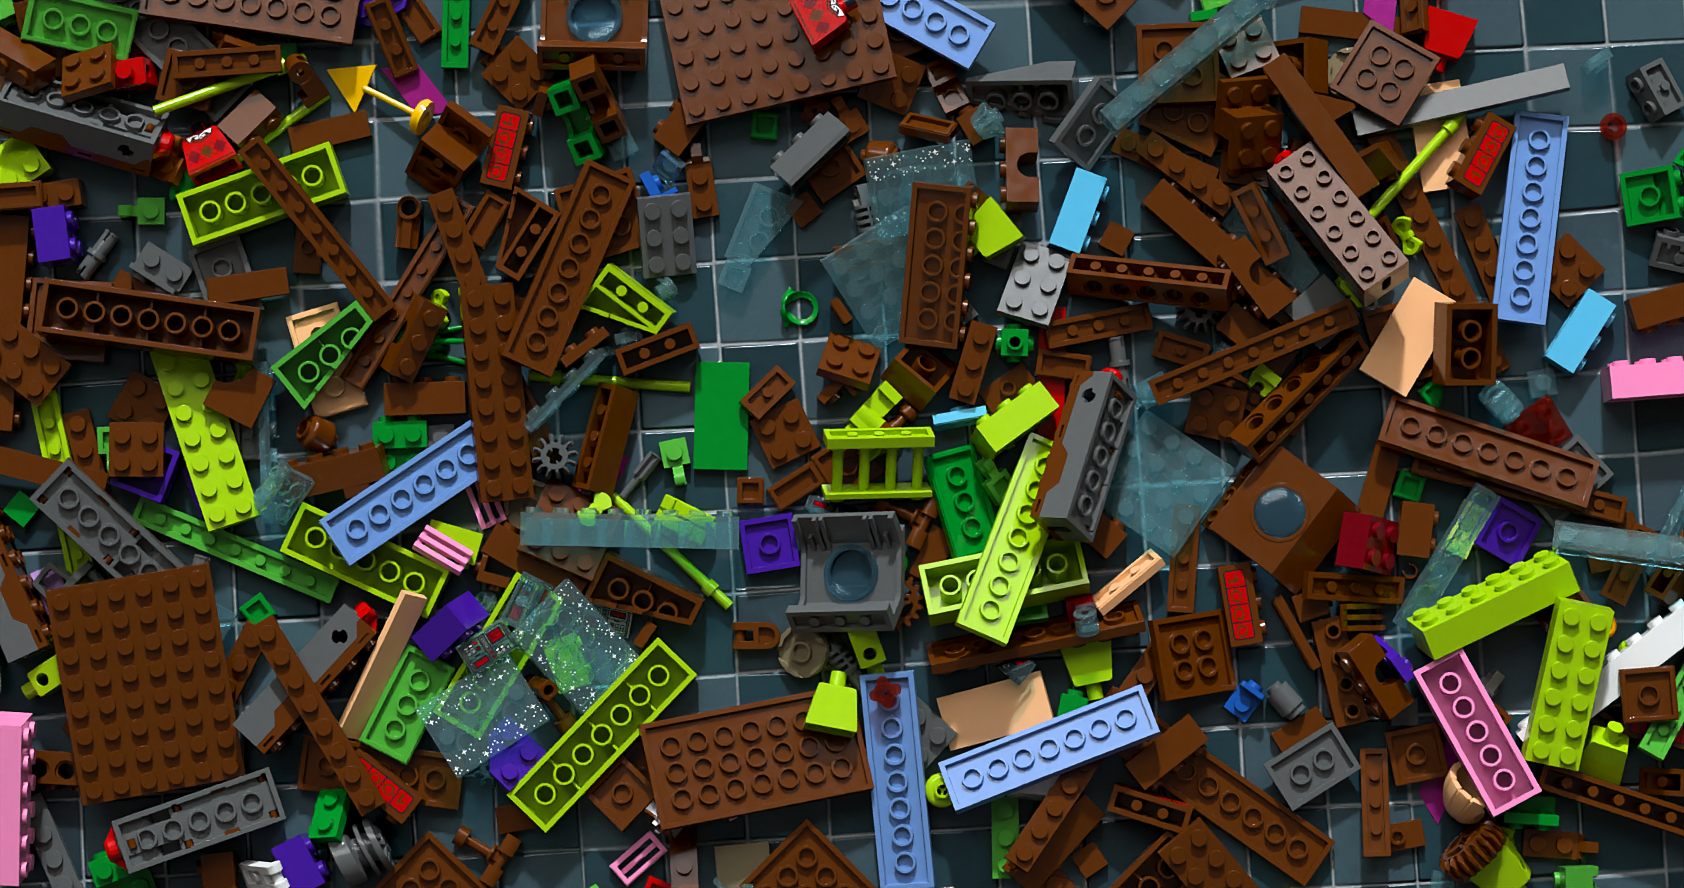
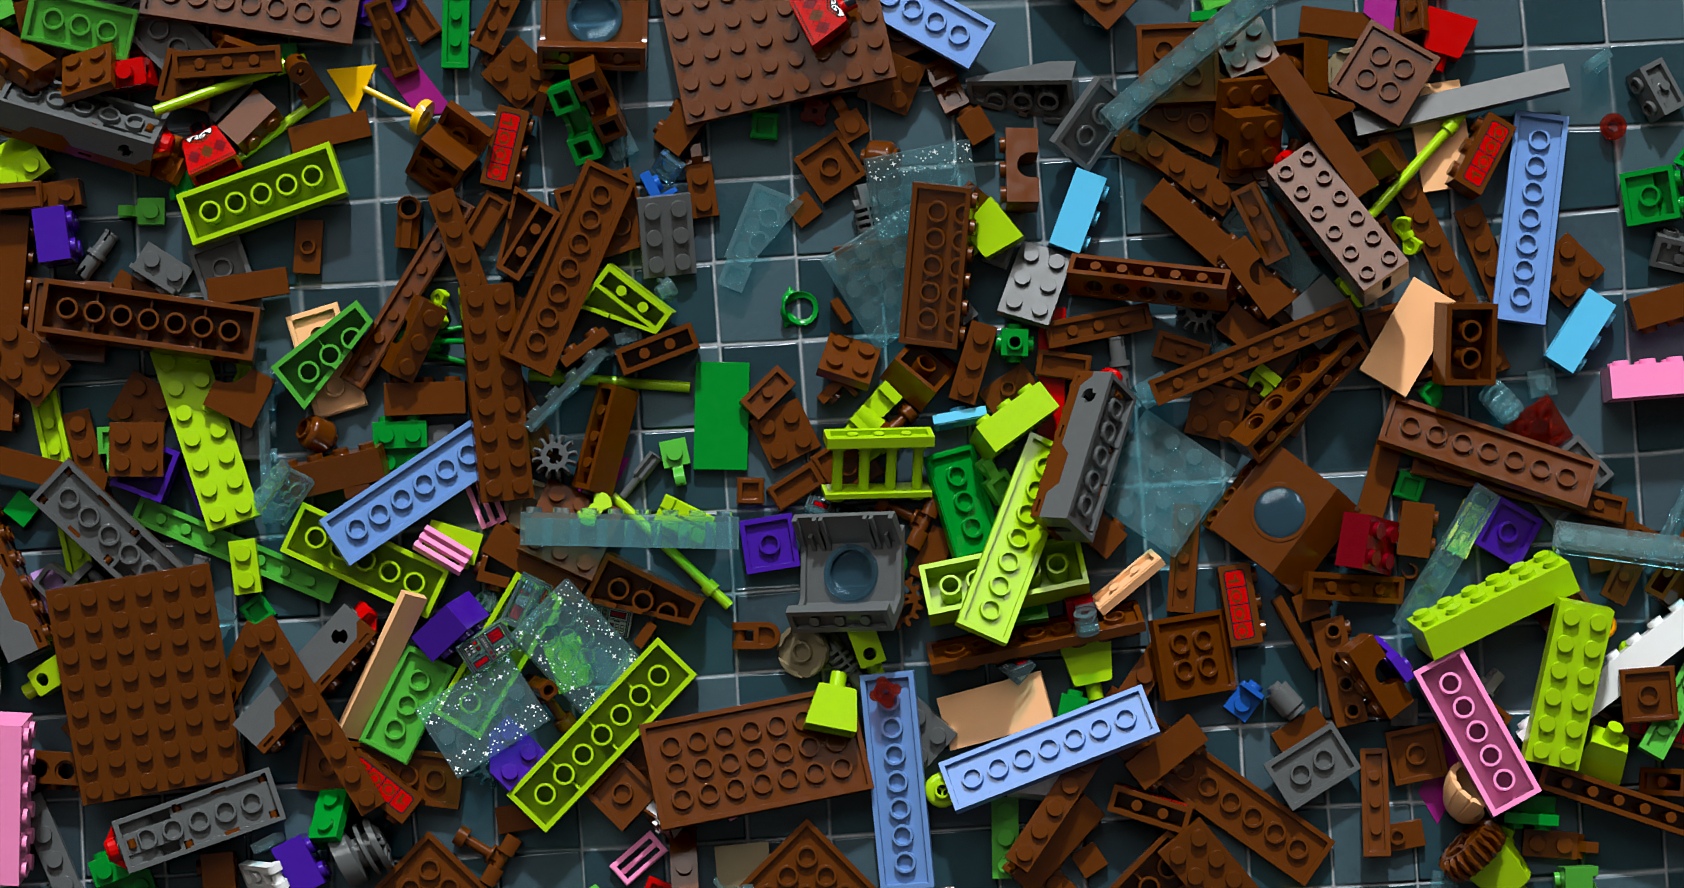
(245, 566): none -> lime plate
(268, 843): none -> clear light blue tile
(316, 228): reddish brown plate -> none
(810, 151): dark grey slope -> none
(928, 128): reddish brown tile -> none
(987, 121): clear light blue piece -> none
(1116, 238): reddish brown tile -> none
(1376, 617): reddish brown tile -> none

